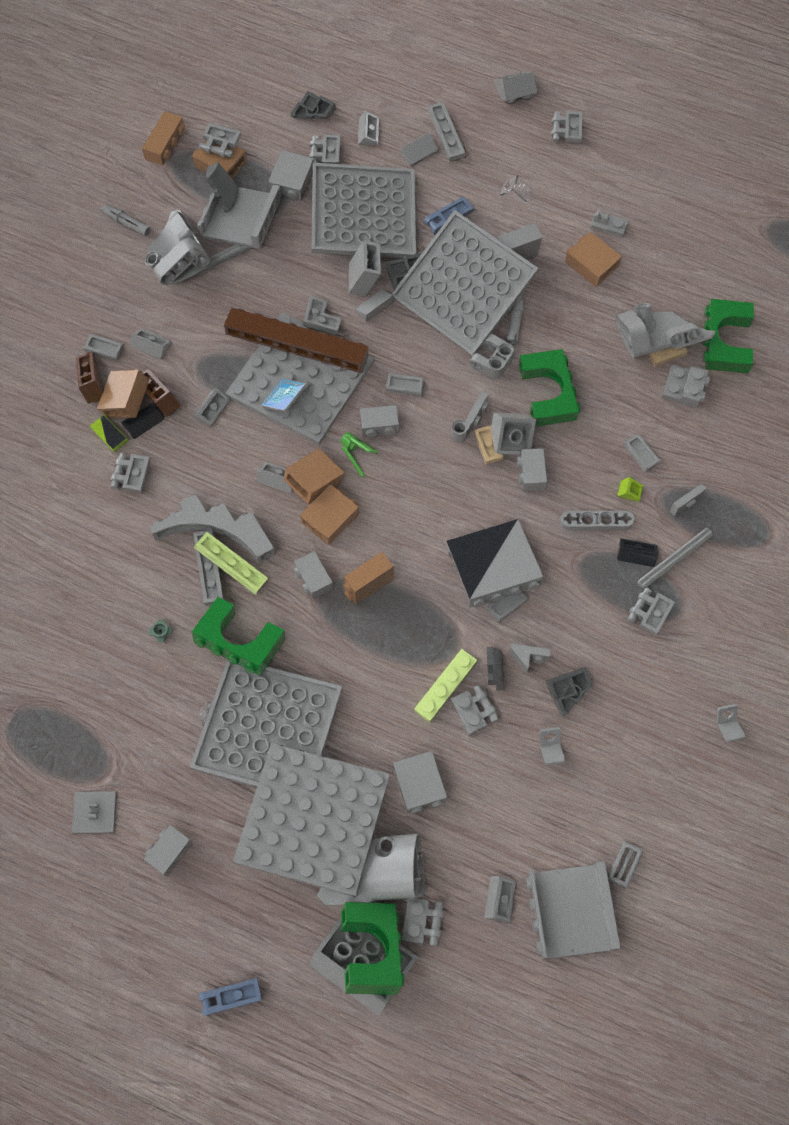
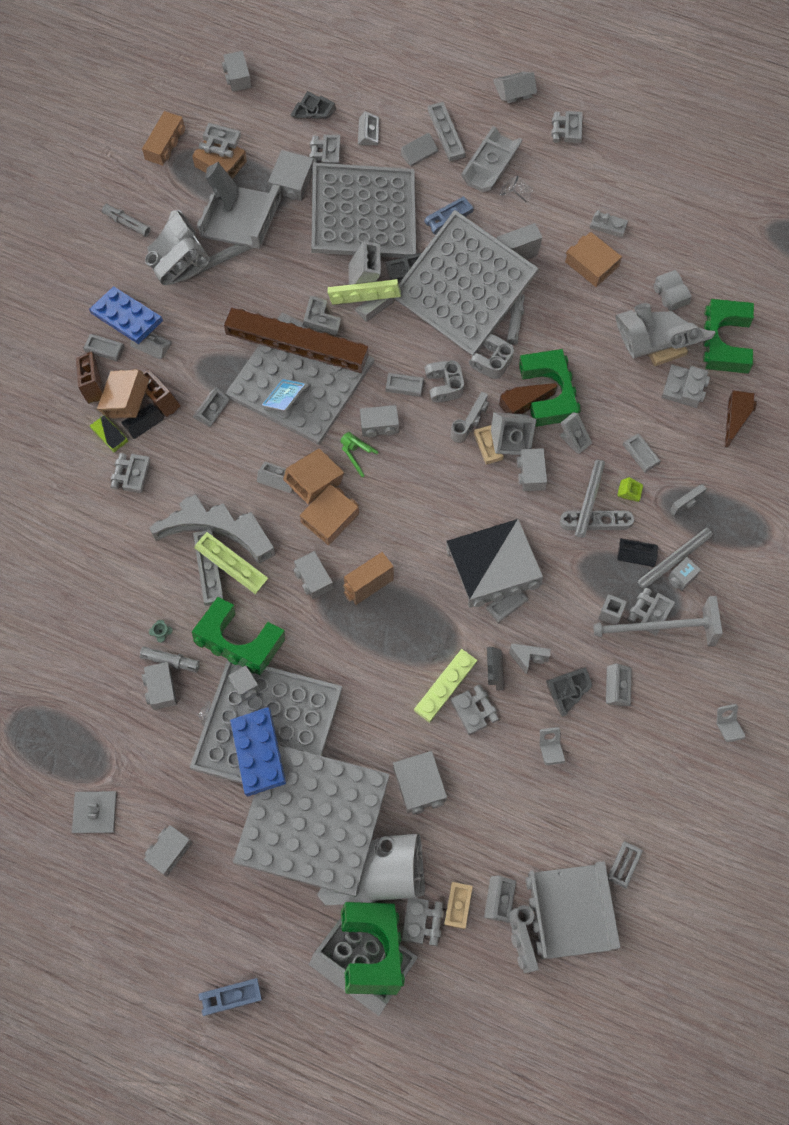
(126, 315): none -> plate
(160, 686): none -> light grey brick
(177, 661): none -> light grey pin
(237, 71): none -> light grey brick
(244, 683): none -> light grey brick
(257, 752): none -> blue plate
(364, 292): none -> yellowish green plate
(441, 370): none -> light grey piece
(458, 905): none -> tan plate
(490, 160): none -> light grey piece
(520, 398): none -> reddish brown slope
(521, 939): none -> light grey plate
(575, 433): none -> light grey slope
(589, 498): none -> light grey axle
(612, 610): none -> light grey brick
(618, 685): none -> light grey slope
(672, 290): none -> light grey brick
(683, 574): none -> light grey brick
(710, 622): none -> light grey tile
(739, 410): none -> reddish brown slope

